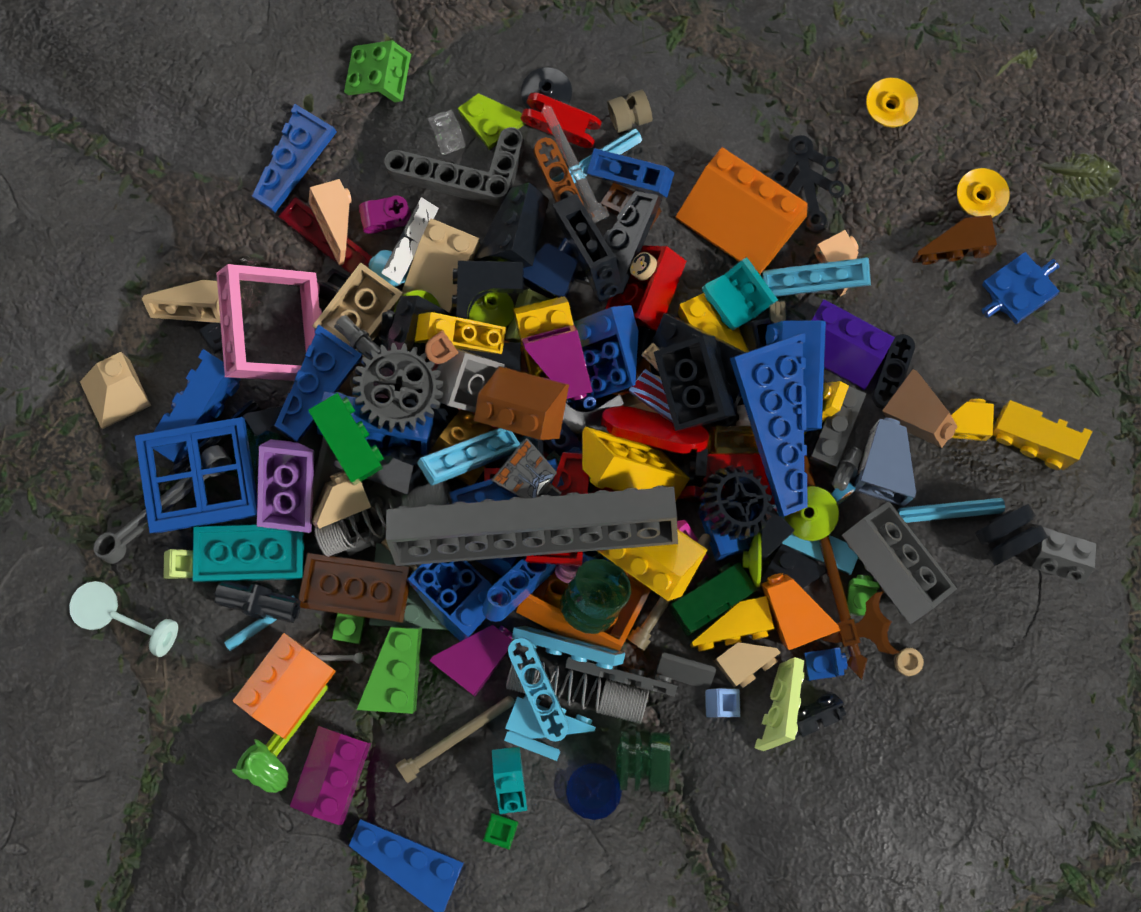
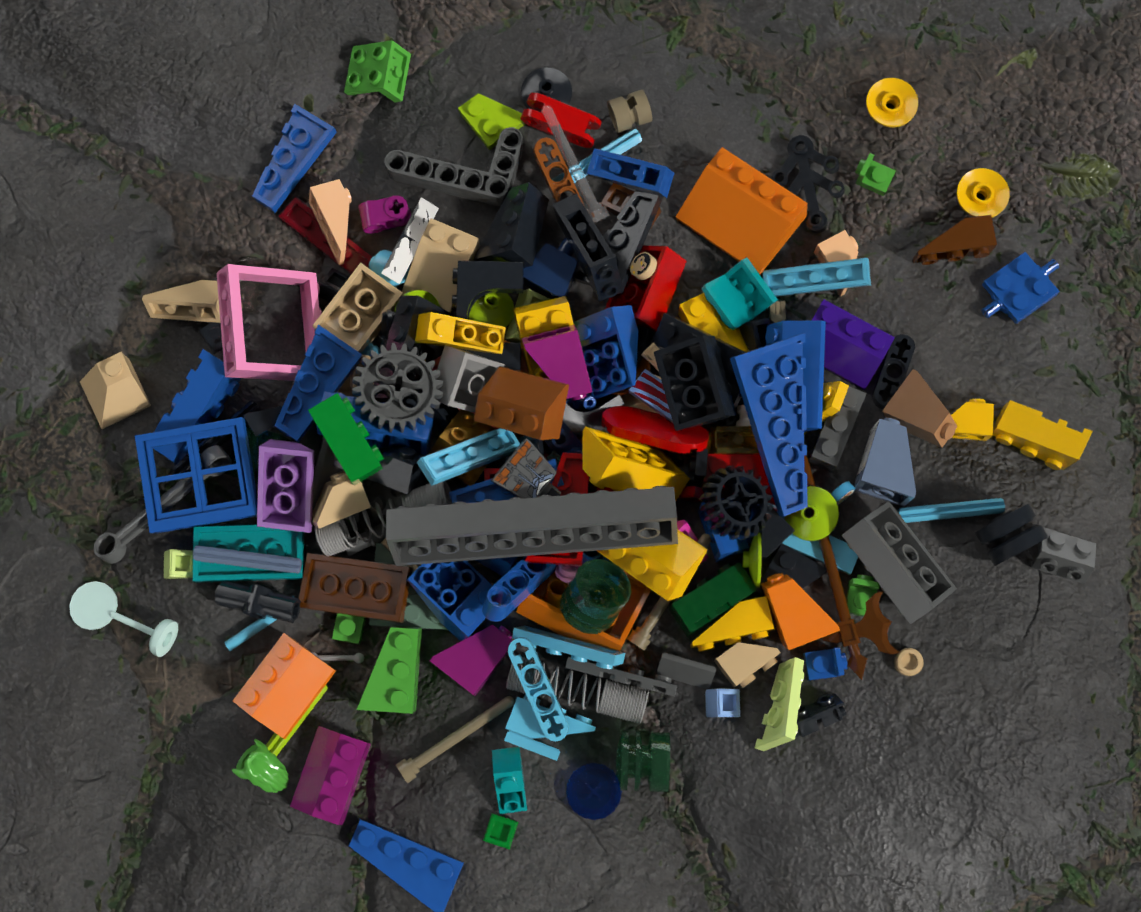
(247, 559): none -> sand blue axle
(357, 337): dark grey pin -> none
(440, 348): nougat tile -> none
(446, 132): clear bracket -> none
(847, 468): dark grey axle -> none
(874, 175): none -> bright green bracket

